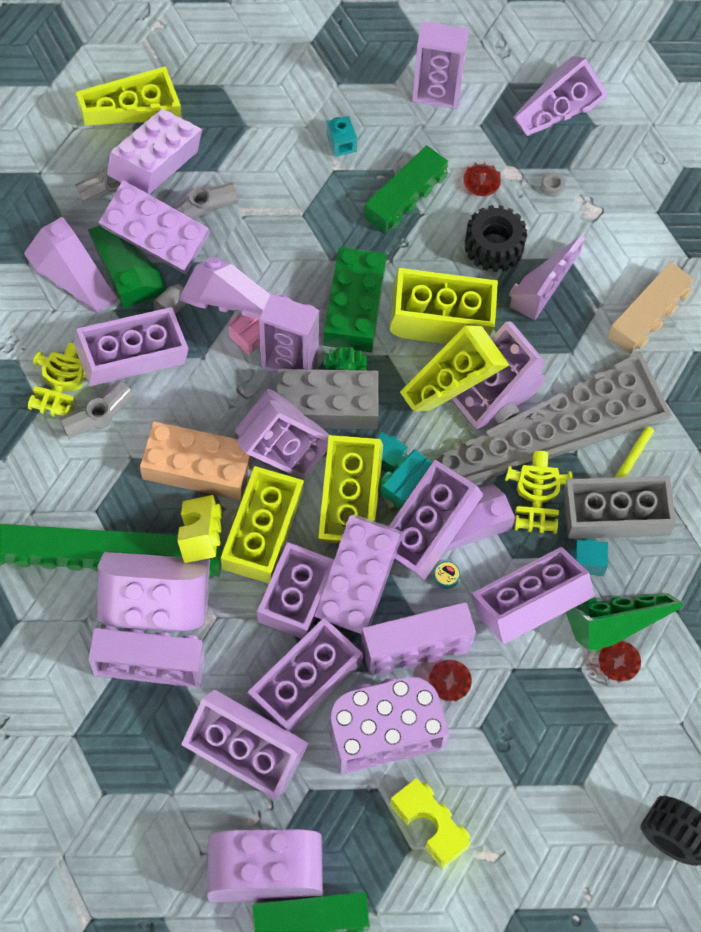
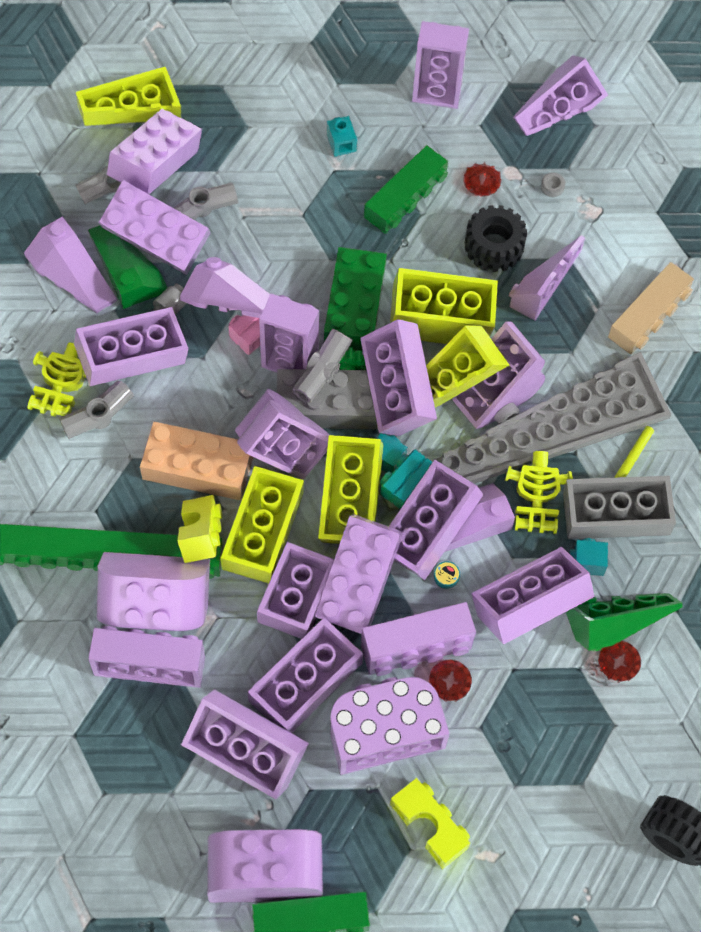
(322, 366): none -> light grey piece
(398, 378): none -> lavender brick

